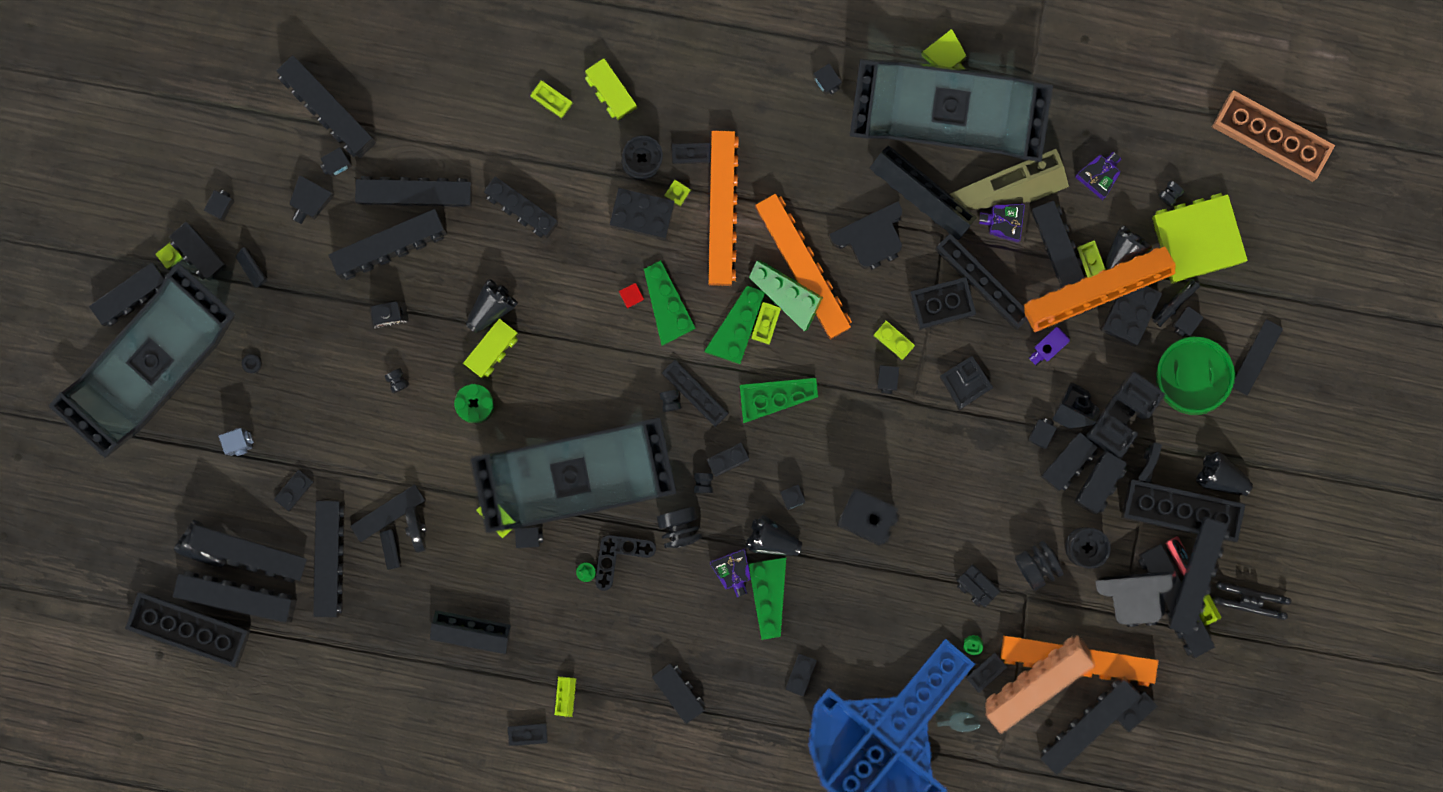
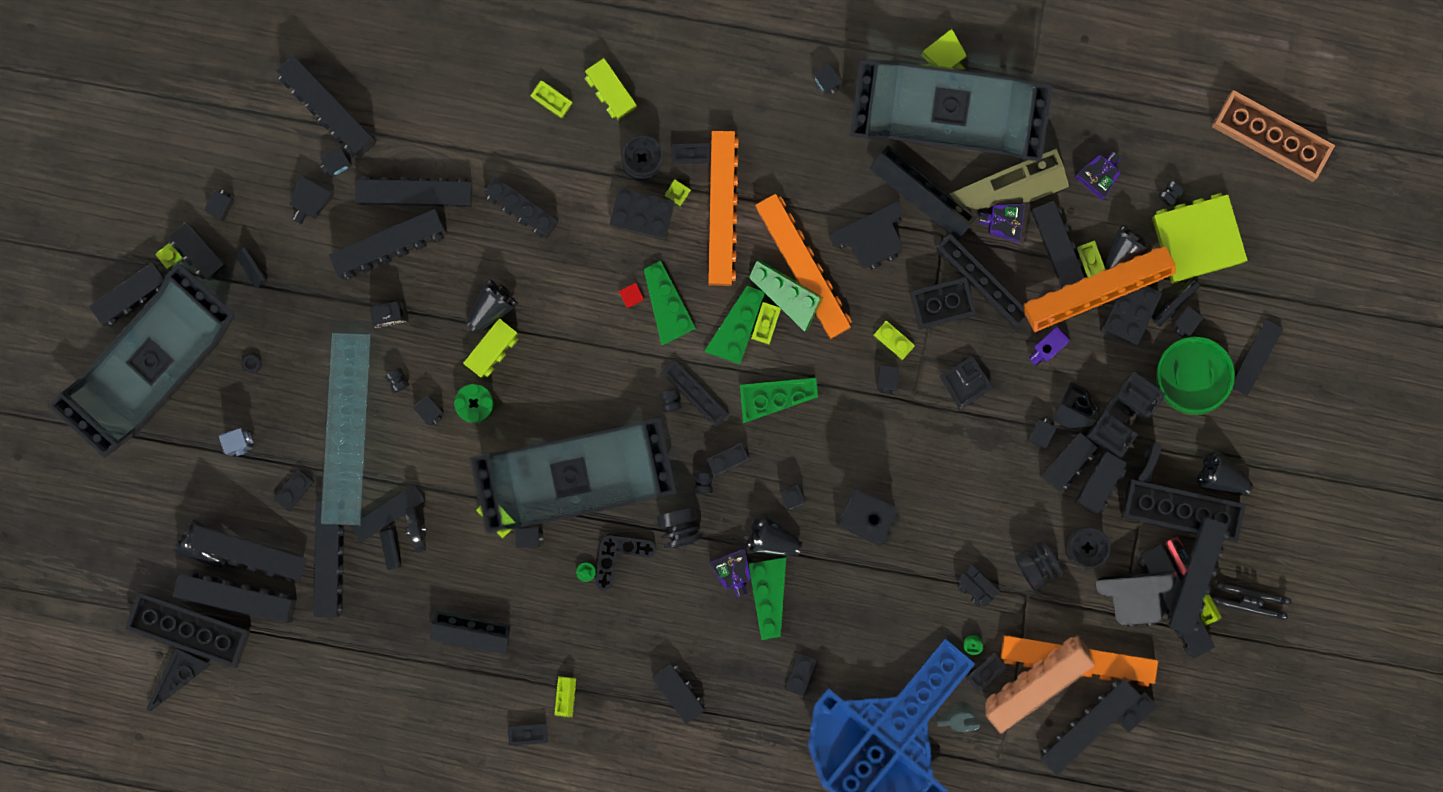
(179, 672): none -> black wing
(346, 429): none -> clear light blue plate
(428, 411): none -> black brick

